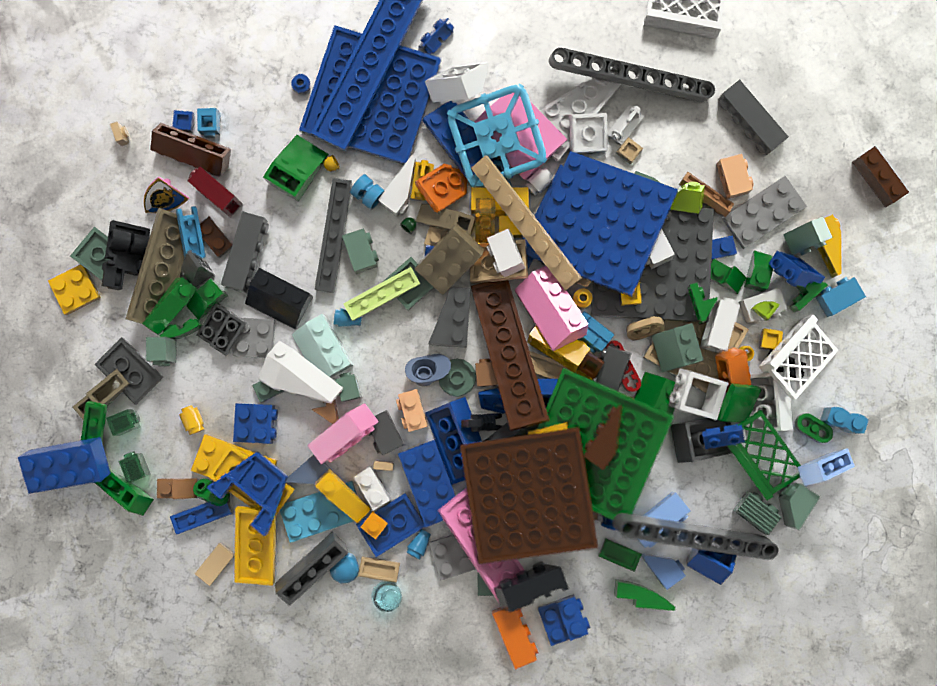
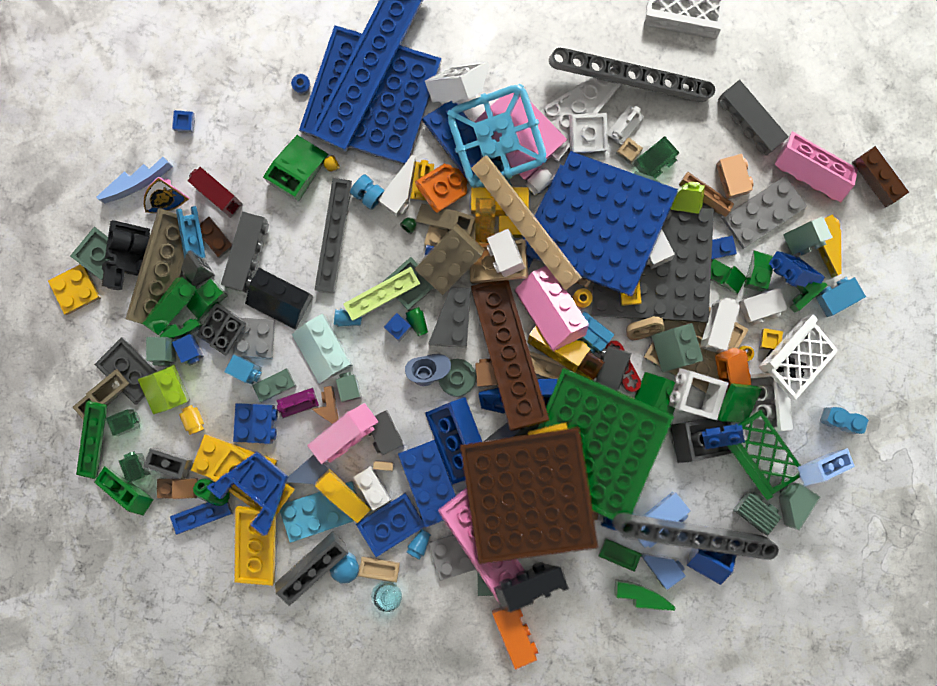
(64, 465): blue brick -> none
(120, 133): tan plate -> none
(127, 184): none -> light blue slope
(164, 389): none -> lime slope
(168, 463): none -> dark grey brick
(188, 349): none -> blue brick
(190, 149): reddish brown brick -> none
(207, 116): dark azure brick -> none
(215, 564): tan tile -> none
(243, 369): none -> dark azure brick
(293, 373): white wedge -> none
(297, 402): none -> magenta hinge
(360, 251): sand green brick -> none
(374, 525): light orange plate -> none
(398, 327): none -> blue brick
(413, 411): light nougat brick -> none
(417, 321): none -> green cone
(441, 30): blue hinge -> none
(482, 422): black hinge -> none
(564, 620): blue plate -> none
(606, 443): reddish brown slope -> none
(656, 158): none -> clear green brick
(701, 307): green slope -> none
(765, 309): lime tile -> none
(813, 427): green plate -> none
(816, 167): none -> bright pink slope

